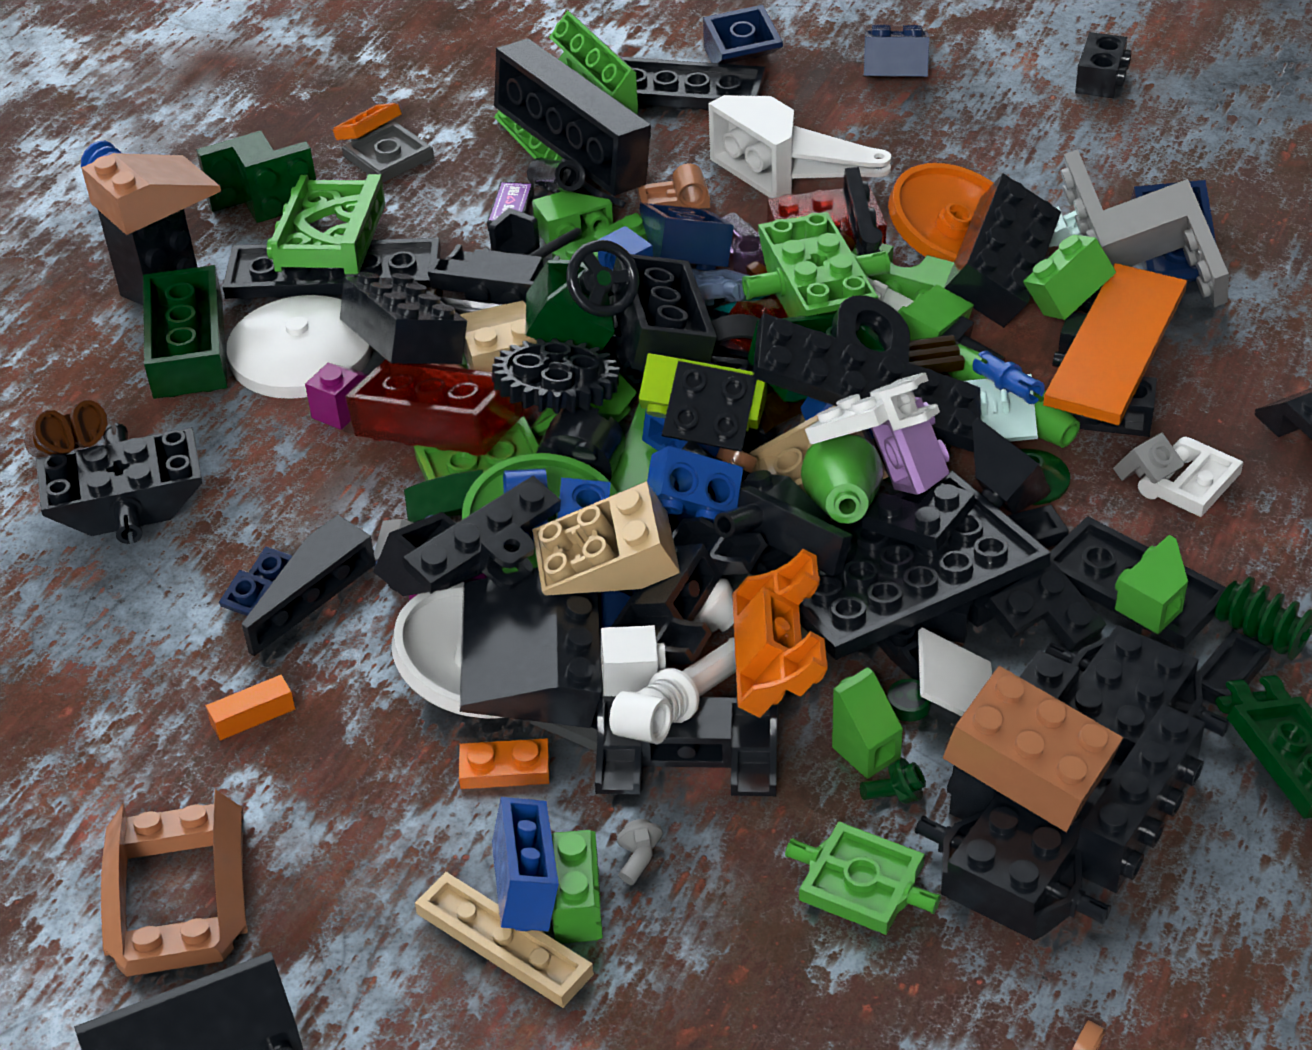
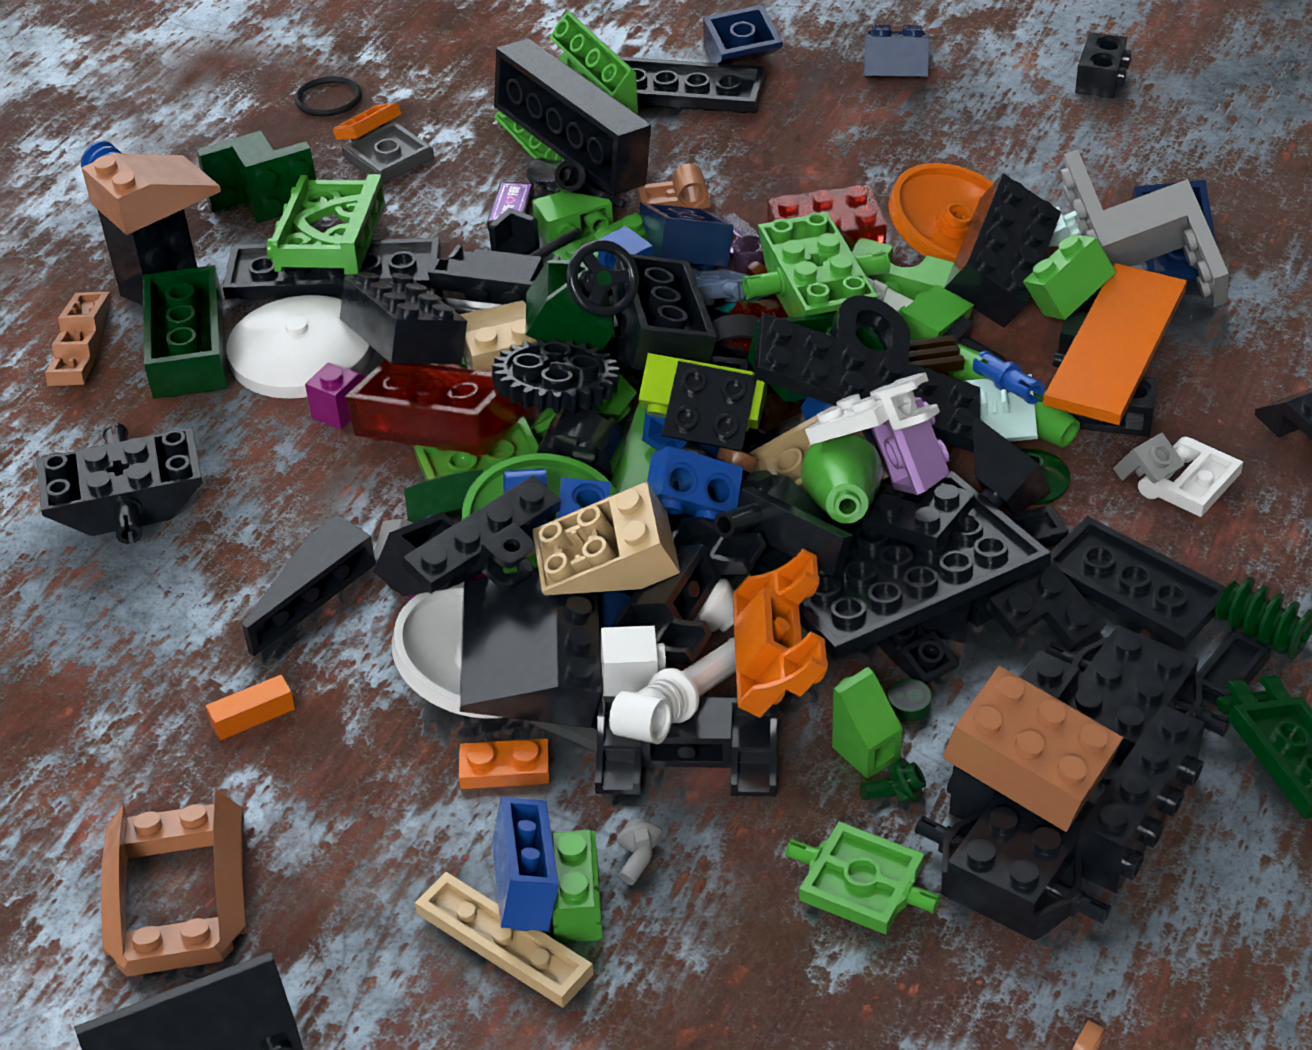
(63, 433): reddish brown piece -> none
(79, 338): none -> nougat slope
(250, 586): dark blue slope -> none
(328, 112): none -> black tyre
(763, 147): white slope -> none
(861, 217): black plate -> none
(949, 672): white piece -> none
(1154, 587): bright green slope -> none

